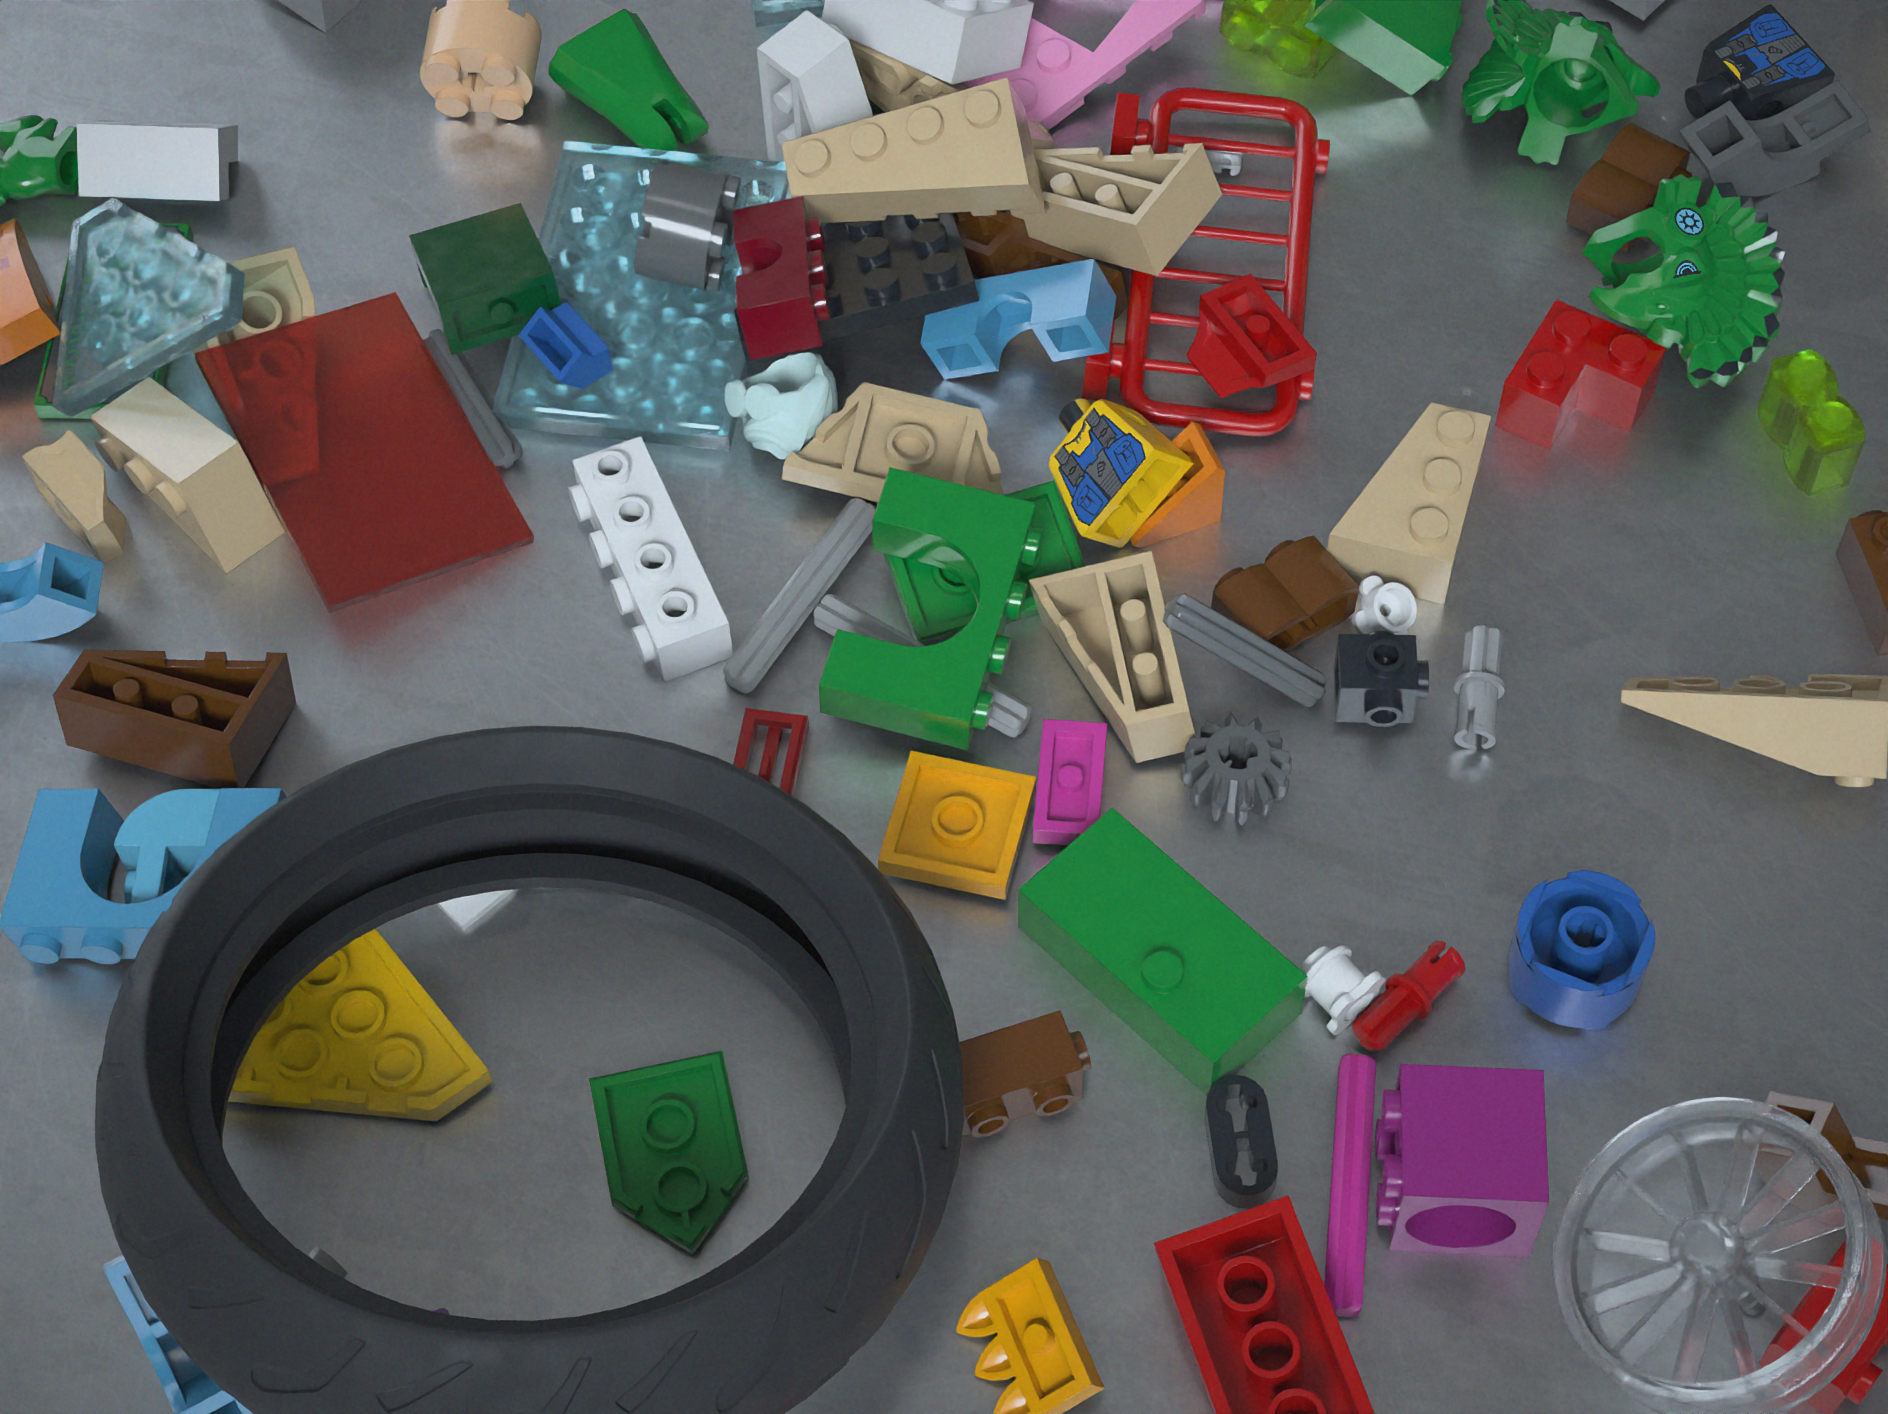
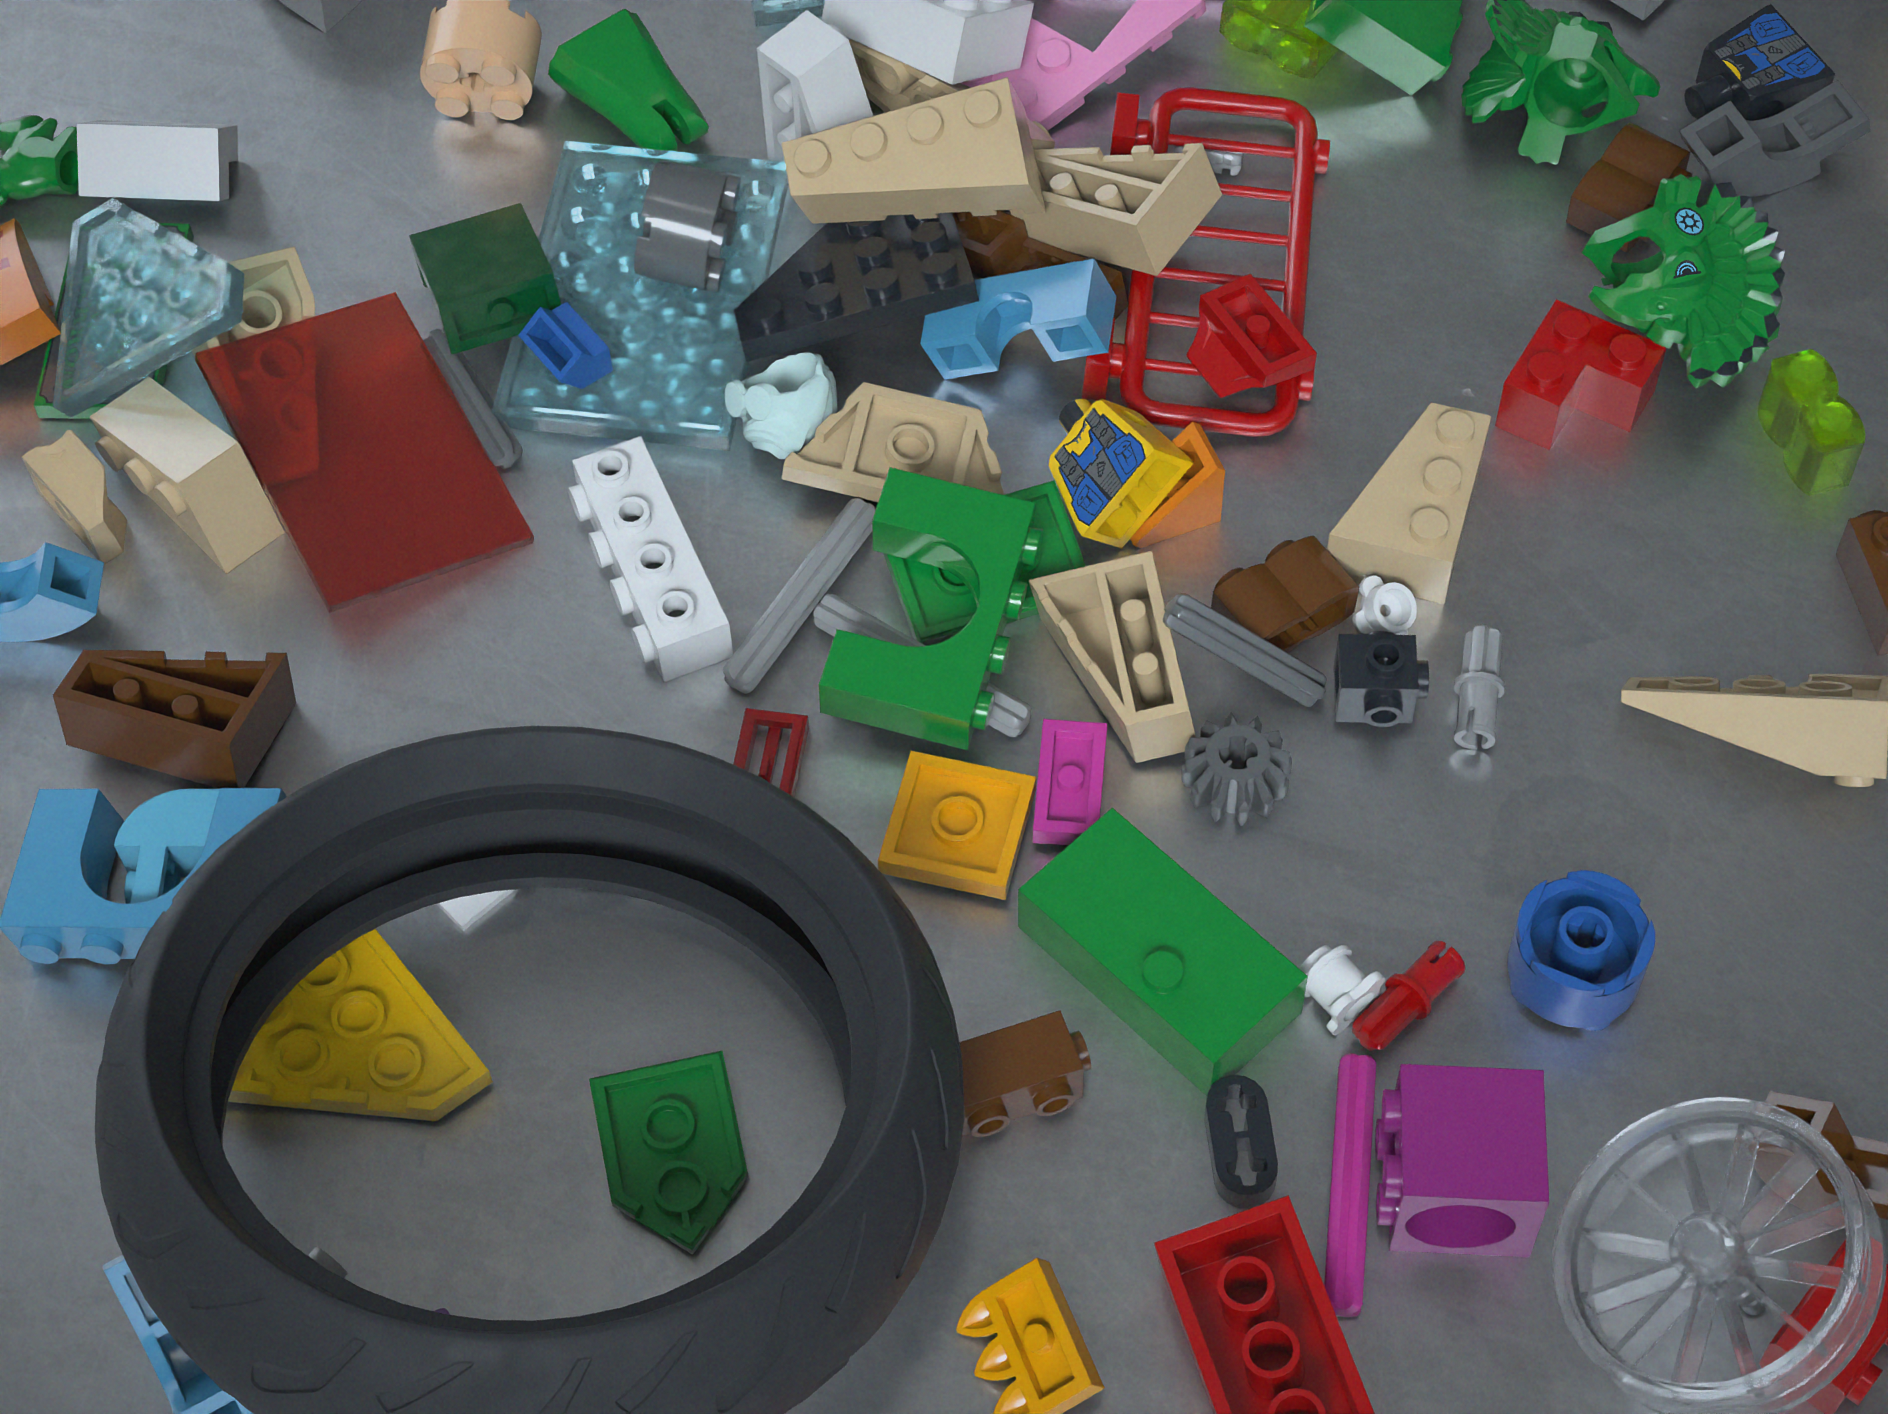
(782, 279): dark red arch -> none

